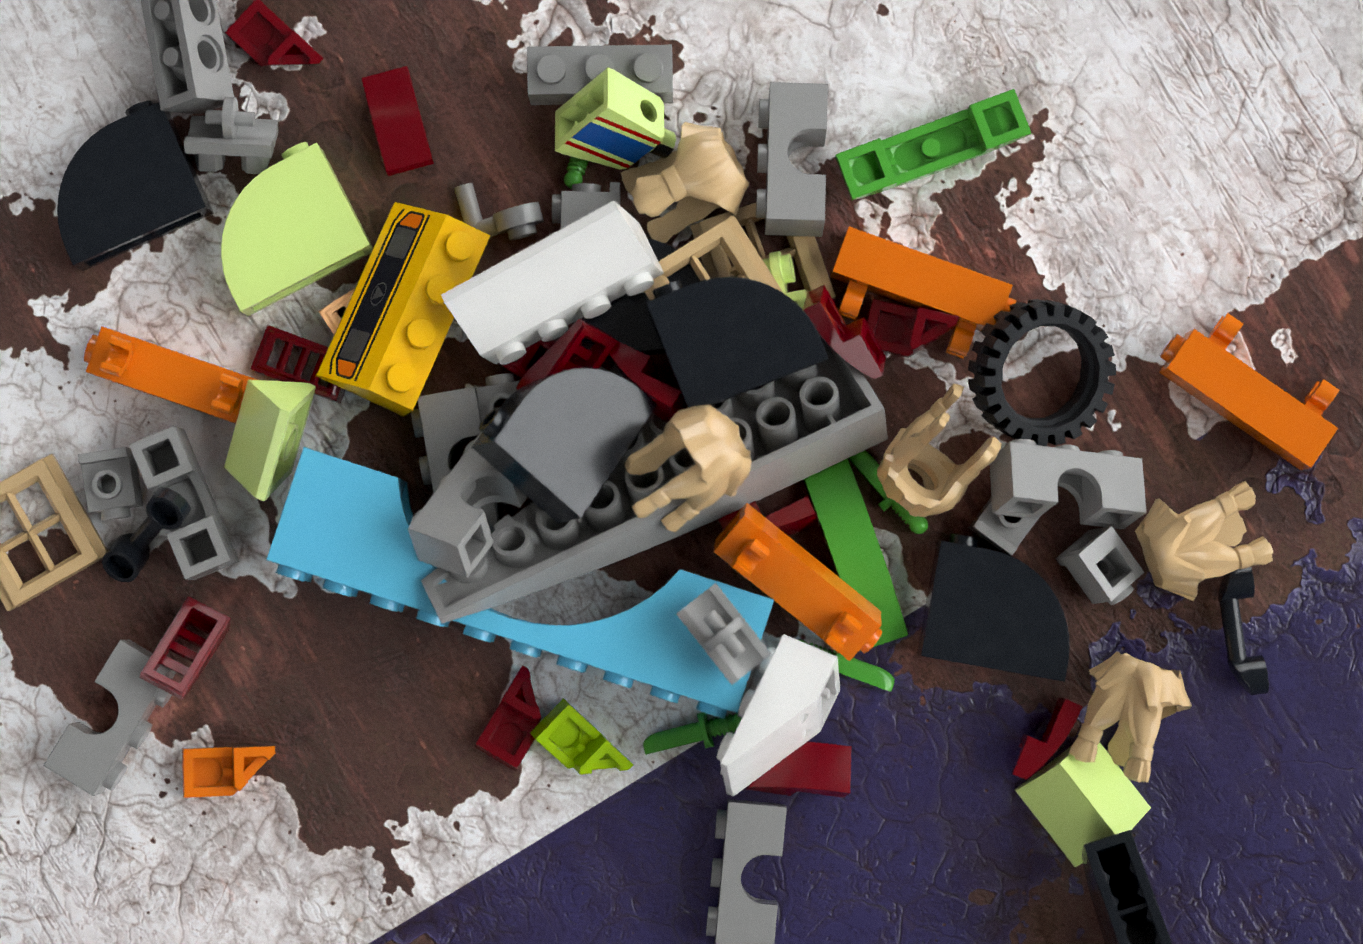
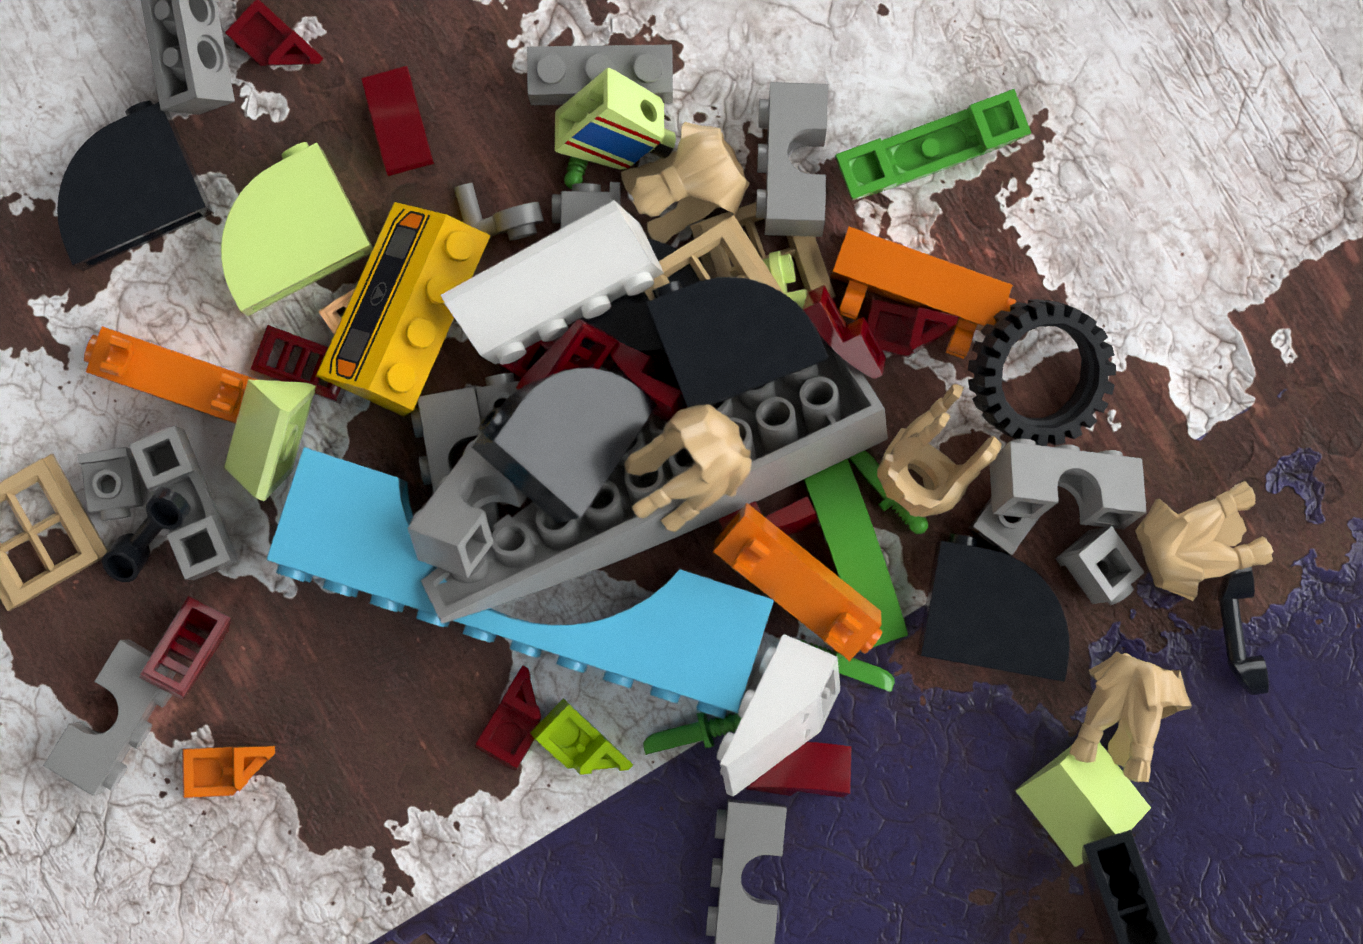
(231, 134): light grey hips -> none
(723, 634): light grey hips -> none
(1037, 753): dark red slope -> none
(1248, 398): orange brick -> none

